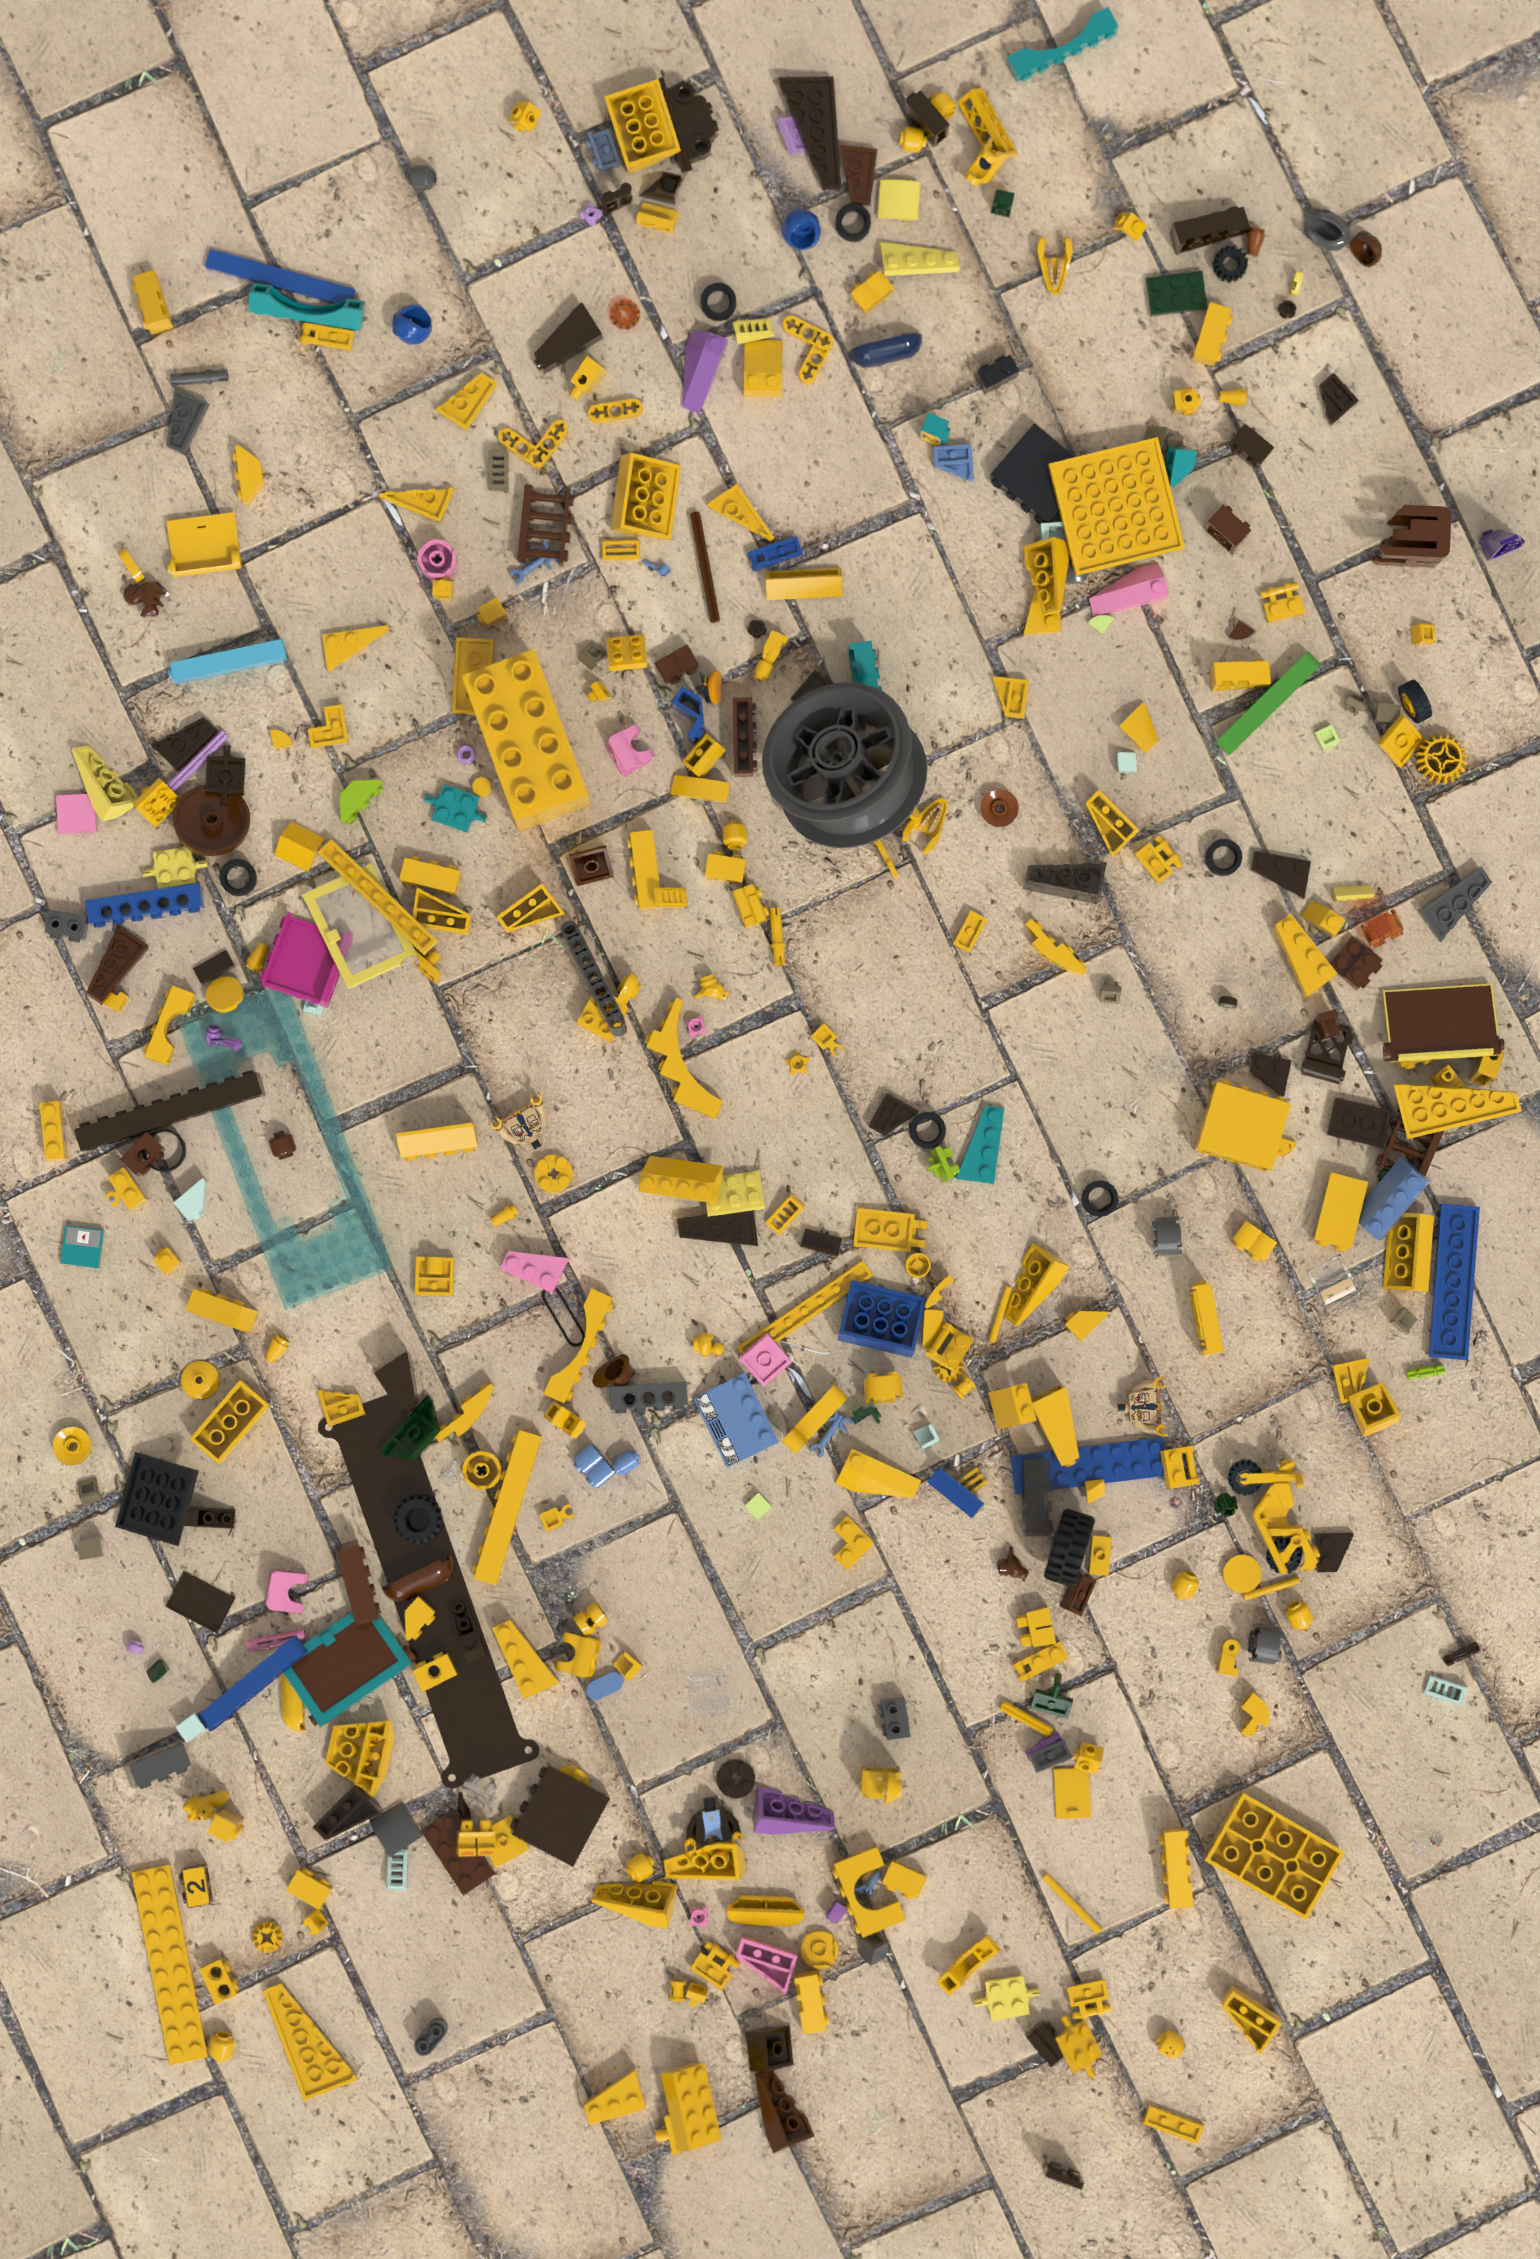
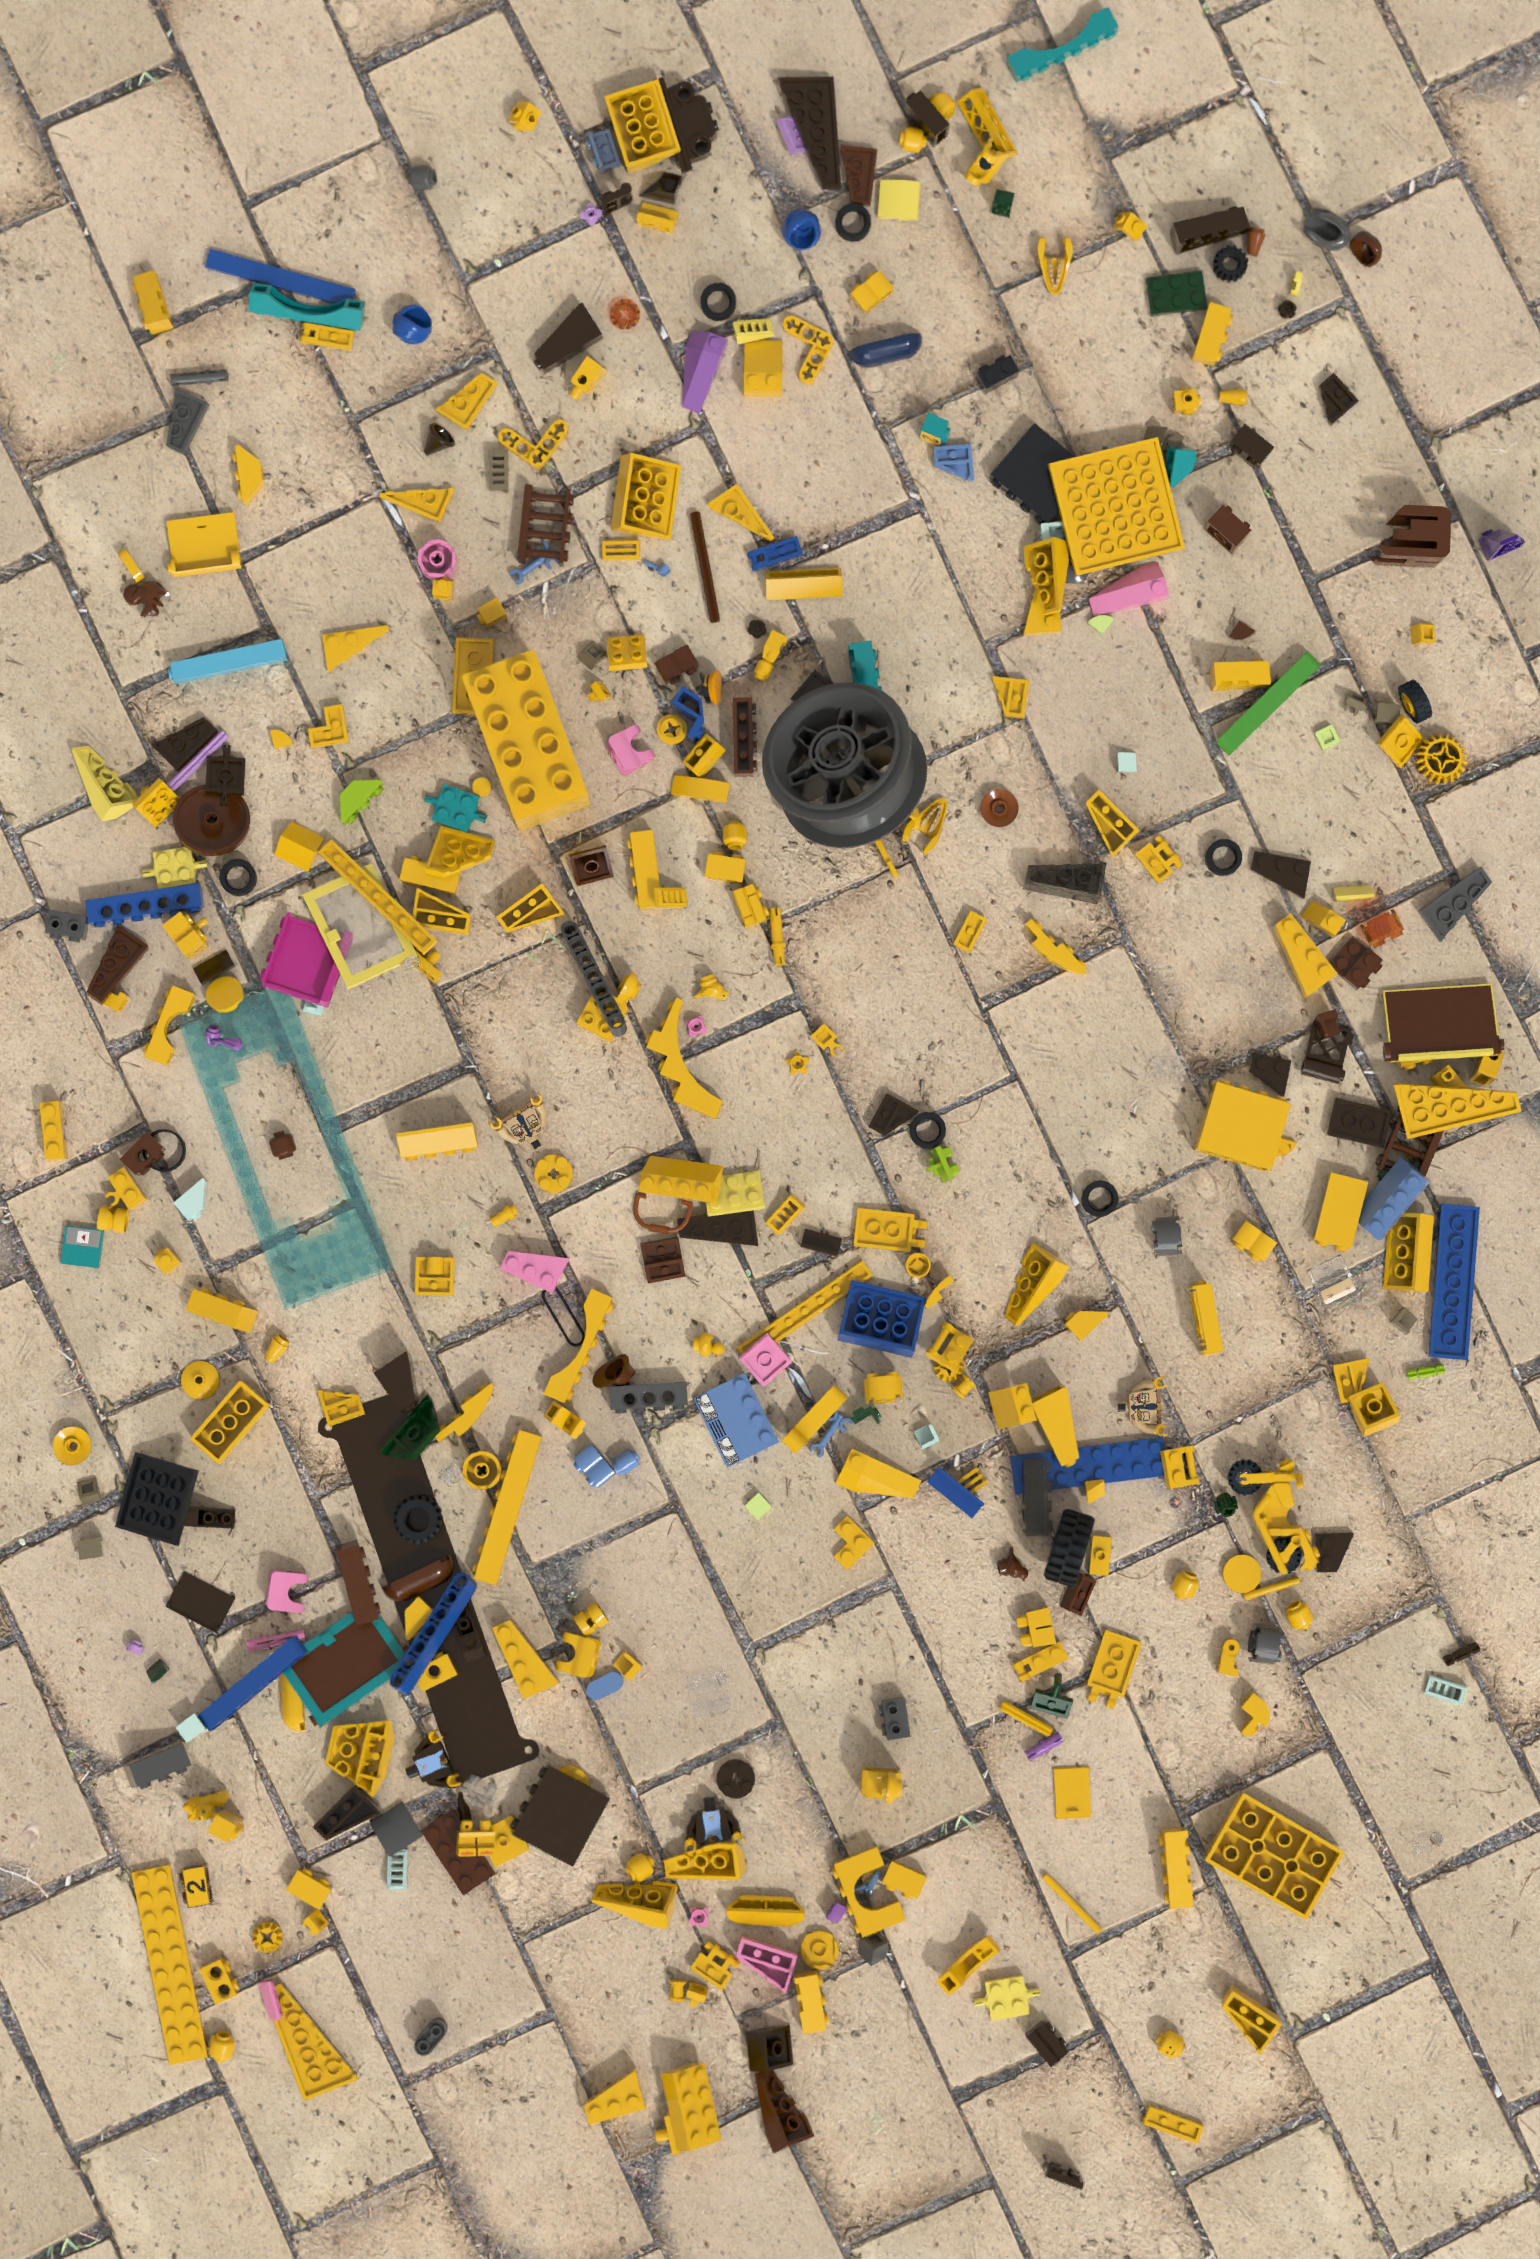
(75, 814): bright pink tile -> none
(113, 1219): none -> yellow wheel
(170, 1111): dark brown brick -> none
(187, 934): none -> yellow brick
(257, 958): yellow cone -> none
(271, 1999): none -> bright pink slope
(432, 1763): none -> torso
(438, 439): none -> dark brown hat
(457, 851): none -> yellow plate
(459, 1591): none -> blue beam
(466, 748): lavender plate -> none
(553, 1518): yellow plate -> none
(630, 414): yellow beam -> none
(659, 1228): none -> dark orange piece
(662, 1259): none -> reddish brown slope
(675, 721): none -> yellow gear
(783, 1815): medium lavender wedge -> none
(908, 260): light yellow wing -> none
(931, 1327): yellow slope -> none
(982, 1153): teal wing -> none
(1000, 1314): yellow bar -> none
(1050, 1756): dark grey tile -> none
(1078, 2046): yellow plate -> none
(1088, 1757): yellow brick -> none
(1088, 1993): yellow plate -> none
(1110, 993): dark tan tile -> none
(1113, 1667): none -> yellow tile
(1140, 729): yellow slope -> none
(1227, 1002): dark brown tile -> none
(1284, 608): yellow plate -> none

